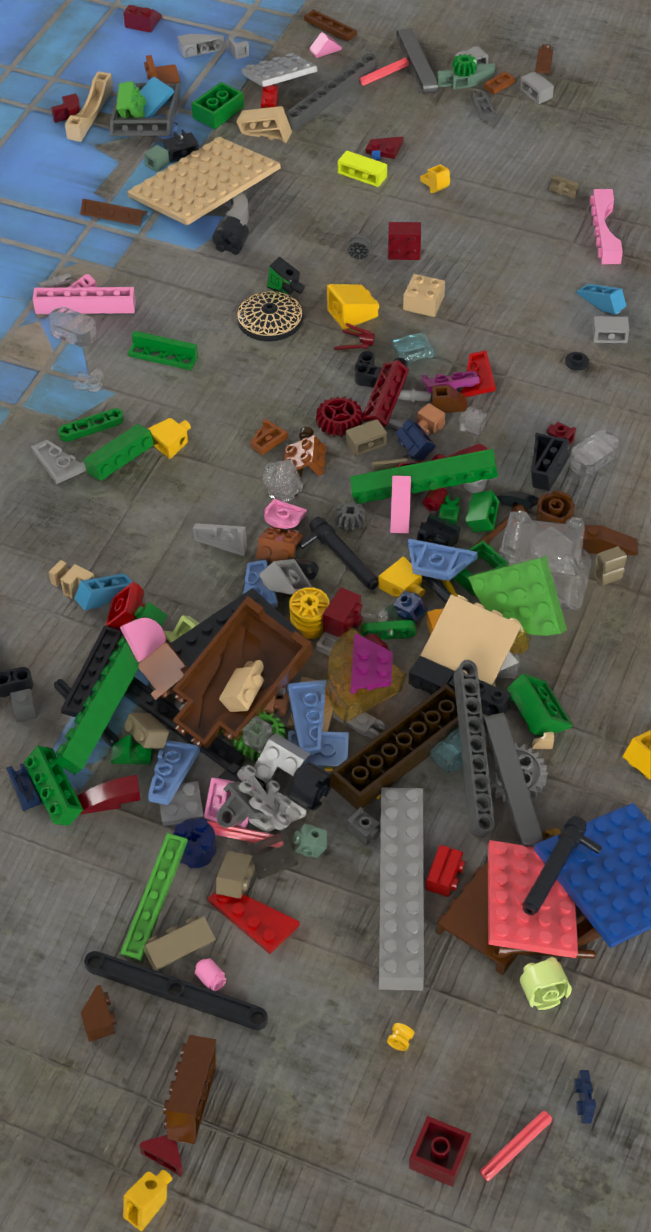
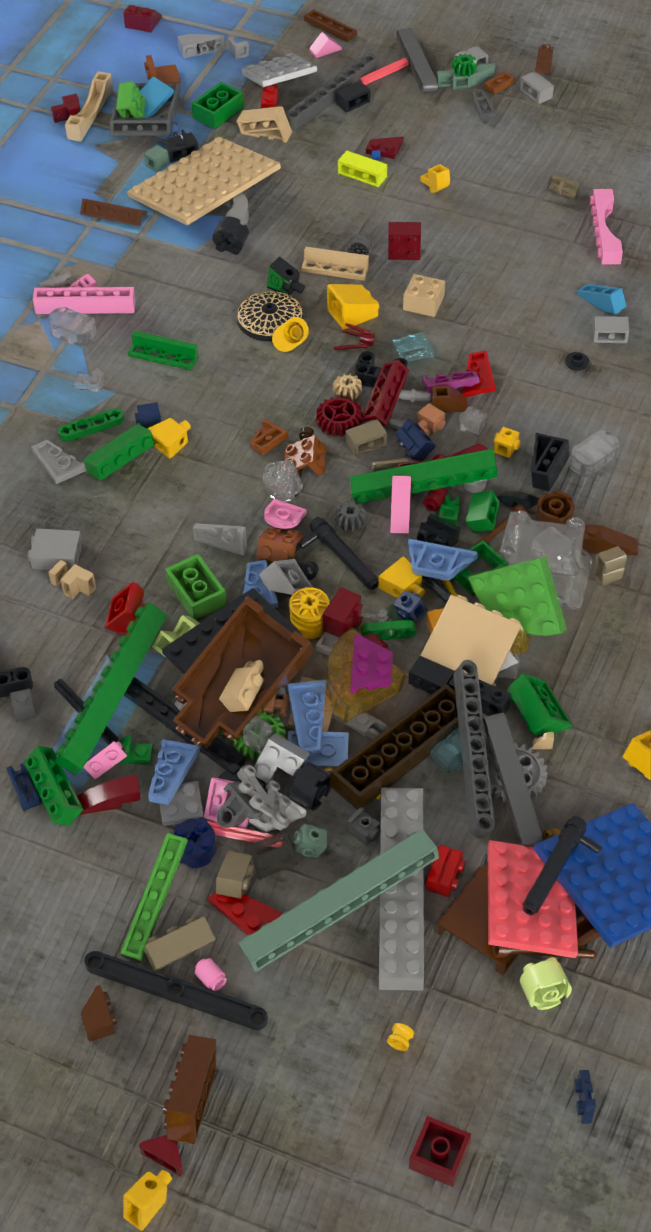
(52, 545): none -> light grey brick
(91, 670): black plate -> none
(99, 591): dark azure slope -> none
(105, 759): none -> bright pink hinge
(143, 637): bright pink tile -> none
(146, 730): dark tan brick -> none
(148, 415): none -> dark blue brick
(163, 670): bracket -> none
(196, 587): none -> bright green brick
(290, 334): none -> yellow piece
(336, 260): none -> tan fence
(338, 900): none -> sand green brick
(347, 386): none -> tan gear
(353, 96): none -> black brick
(506, 438): none -> yellow brick
(515, 1145): coral axle -> none
(562, 431): dark red brick -> none

